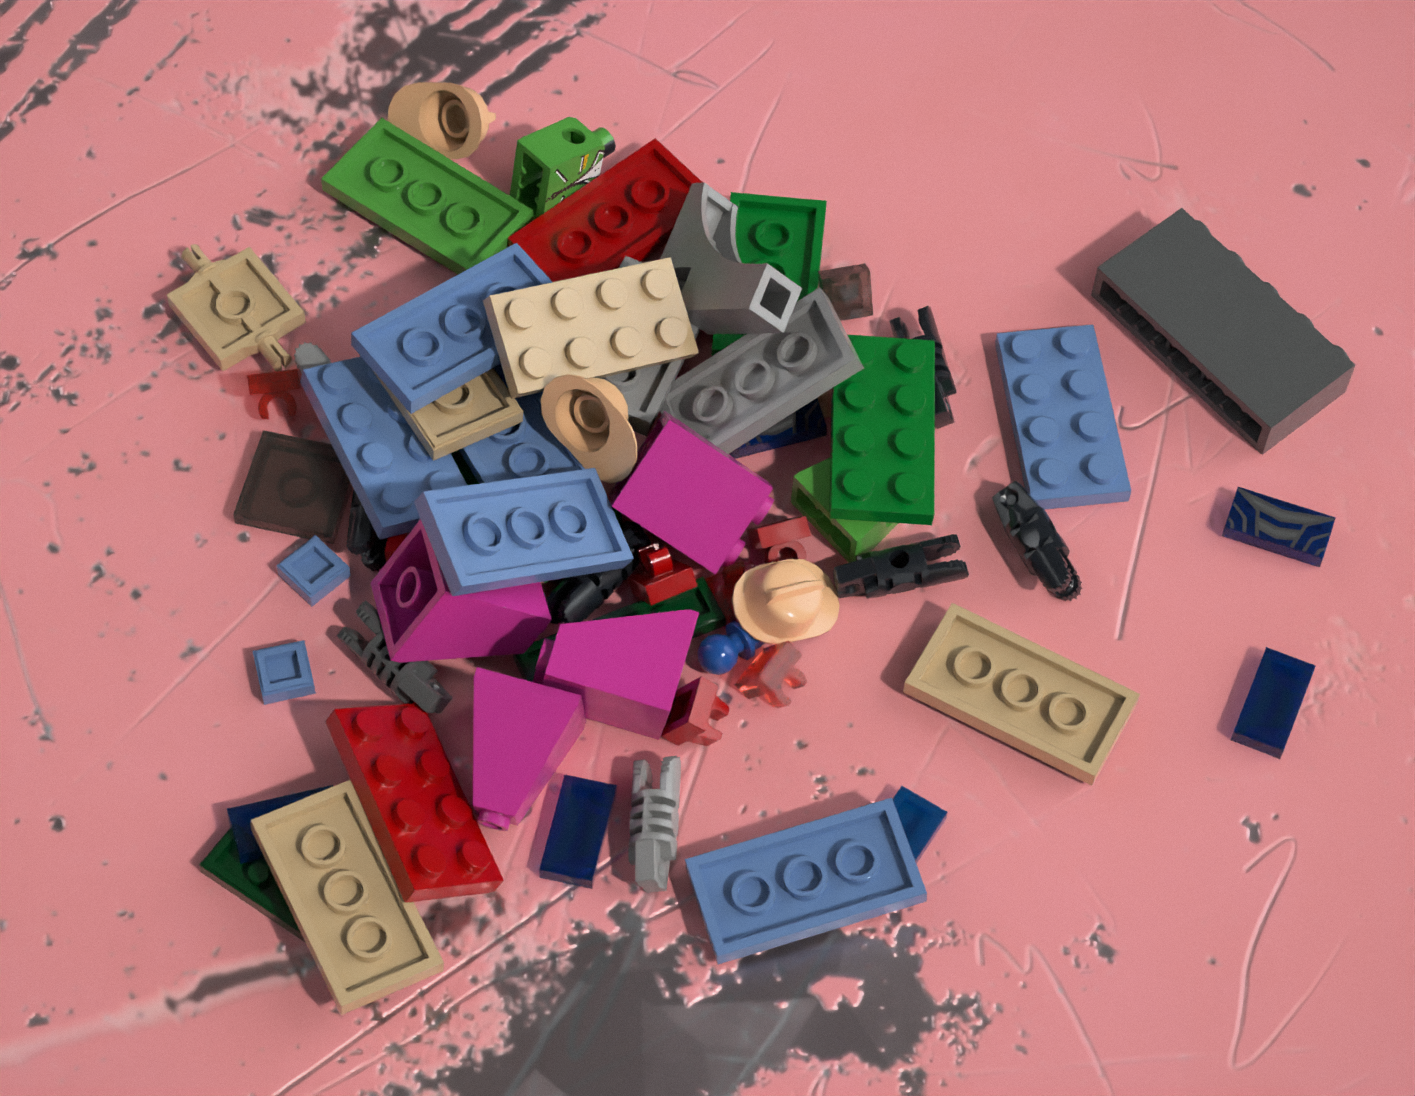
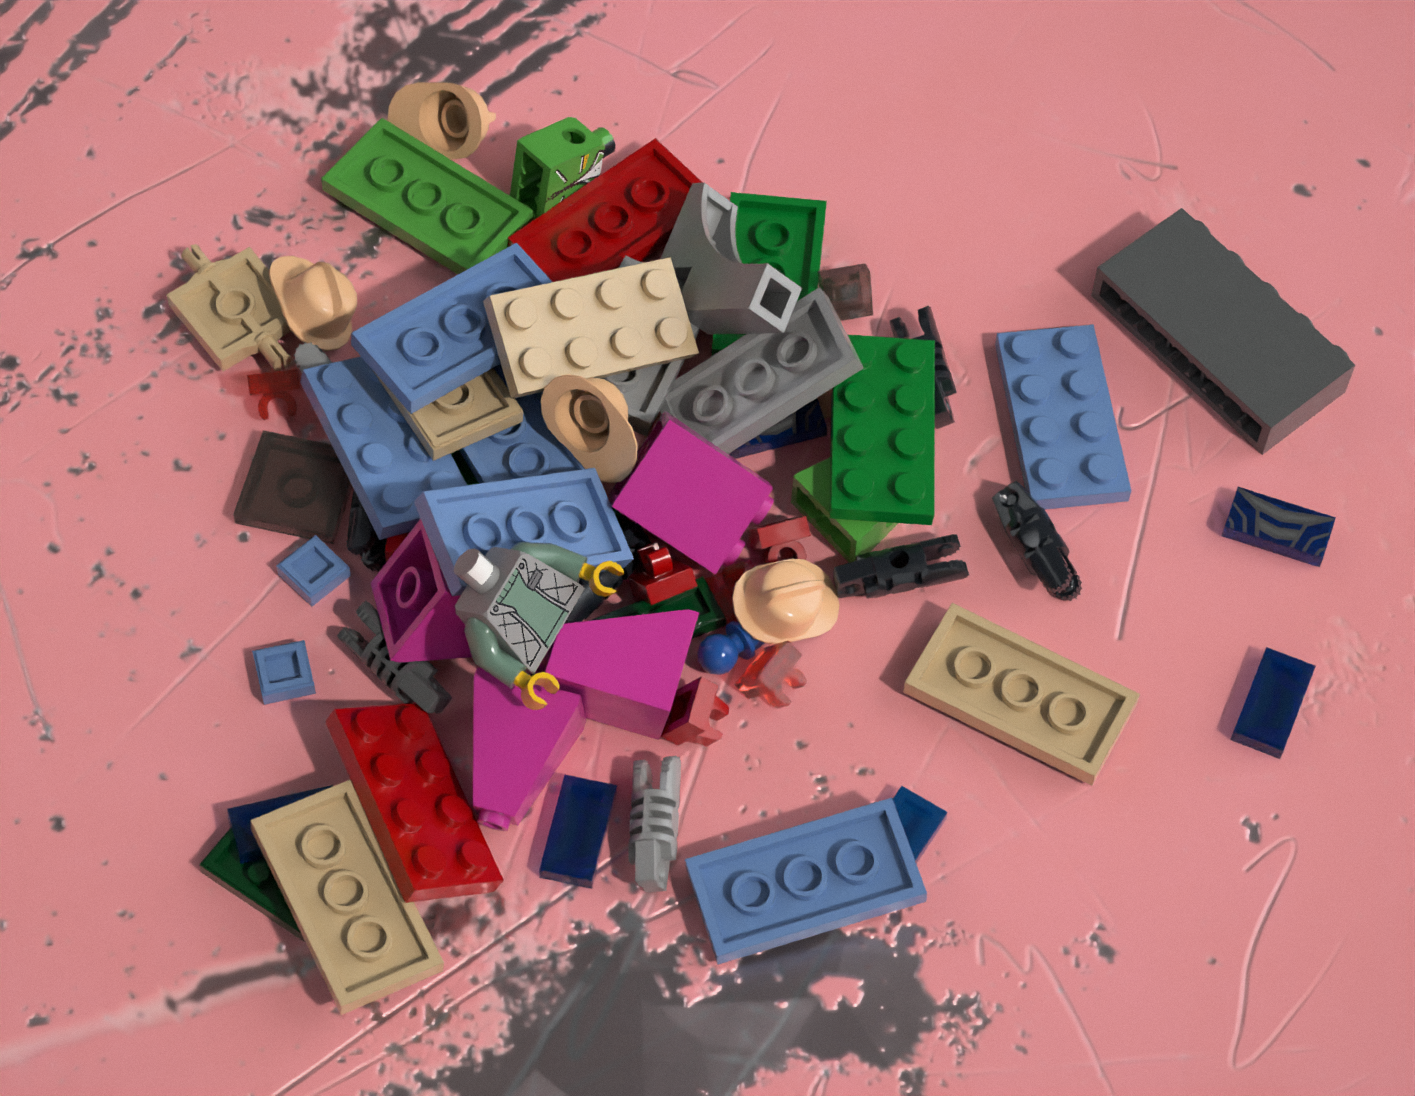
(314, 300): none -> light nougat piece
(518, 607): none -> torso

